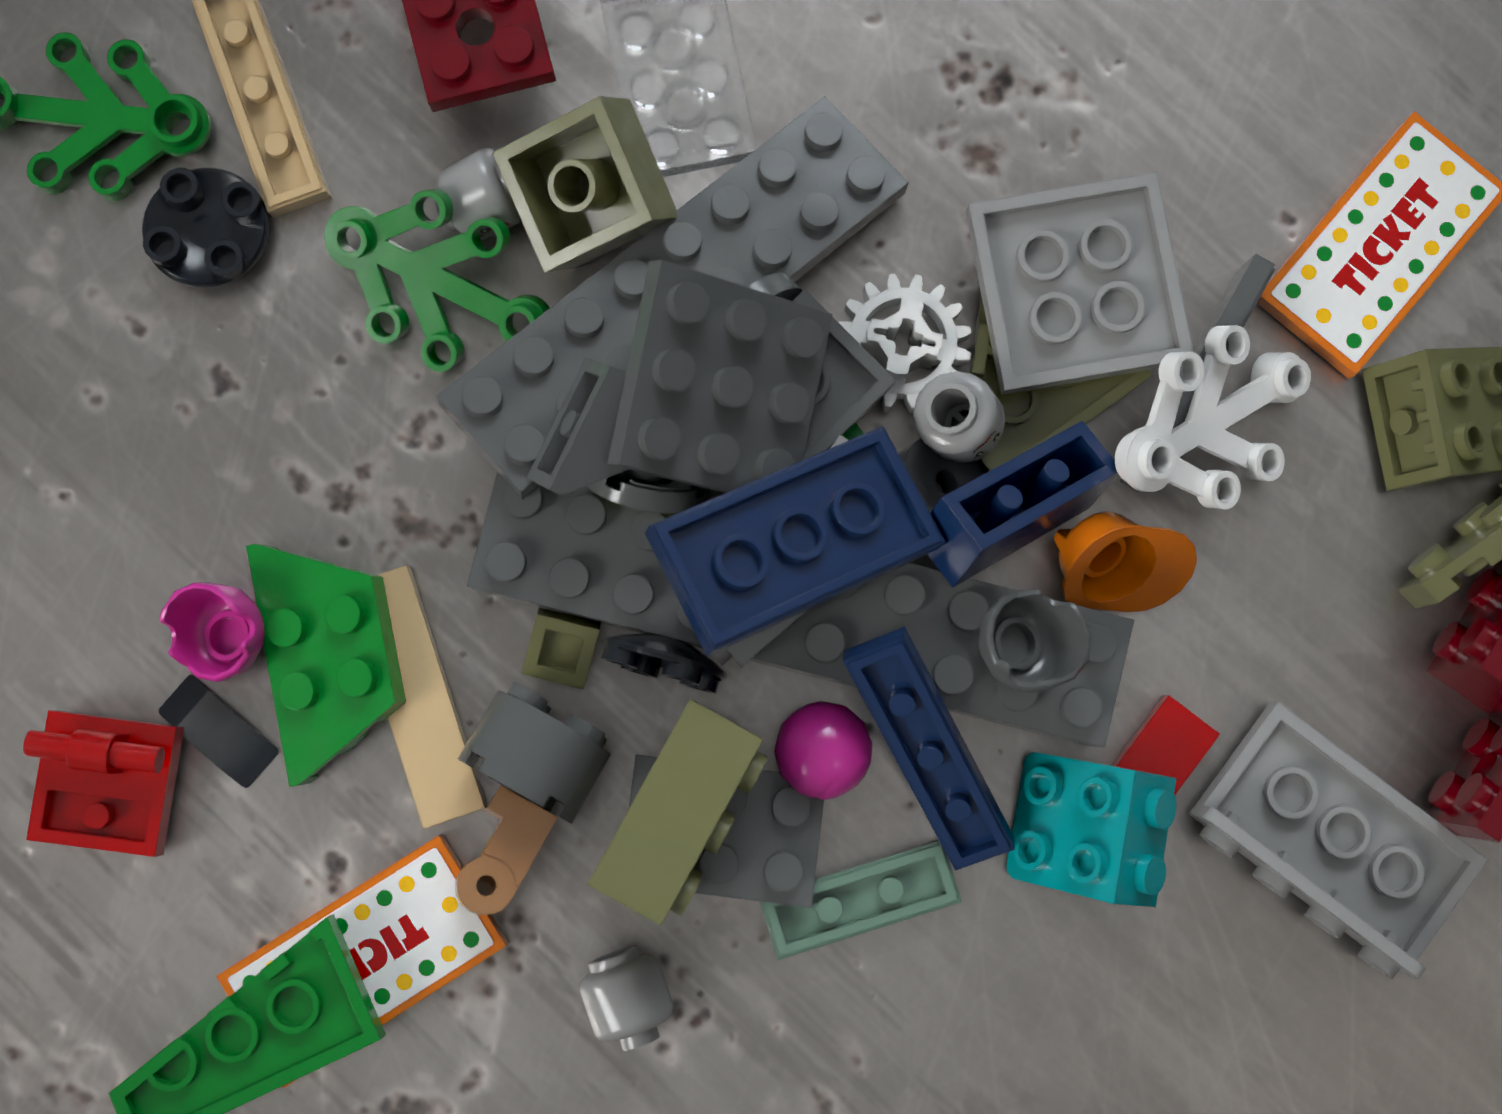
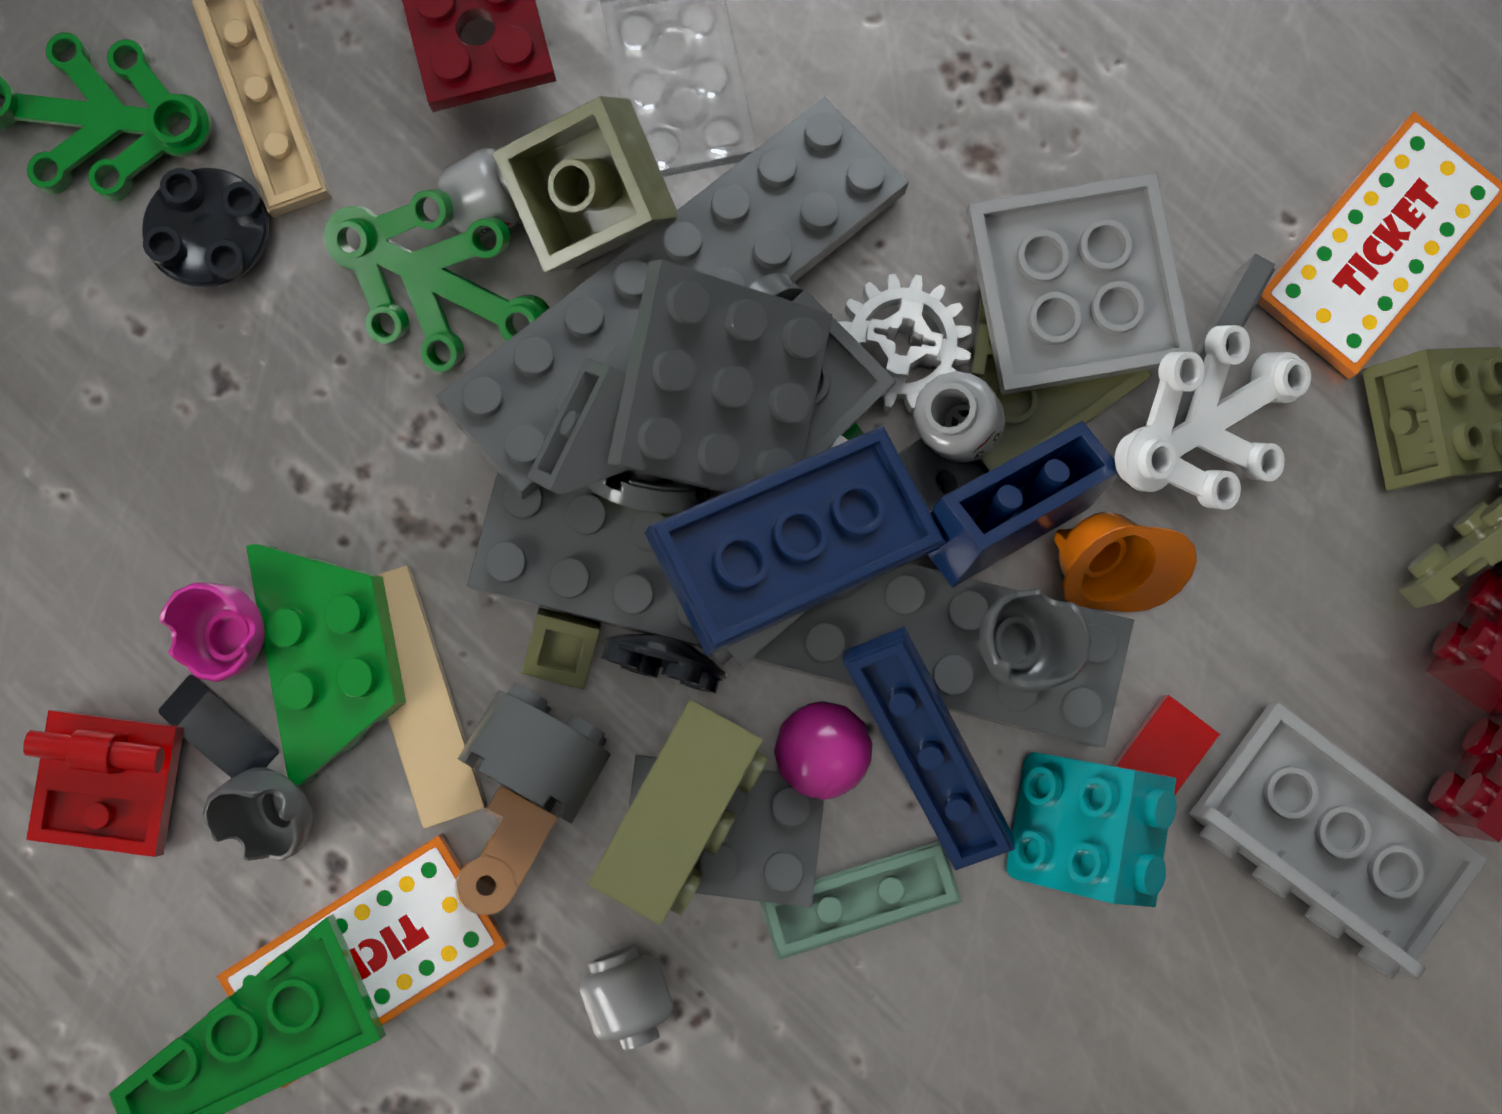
(261, 813): none -> dark grey hair

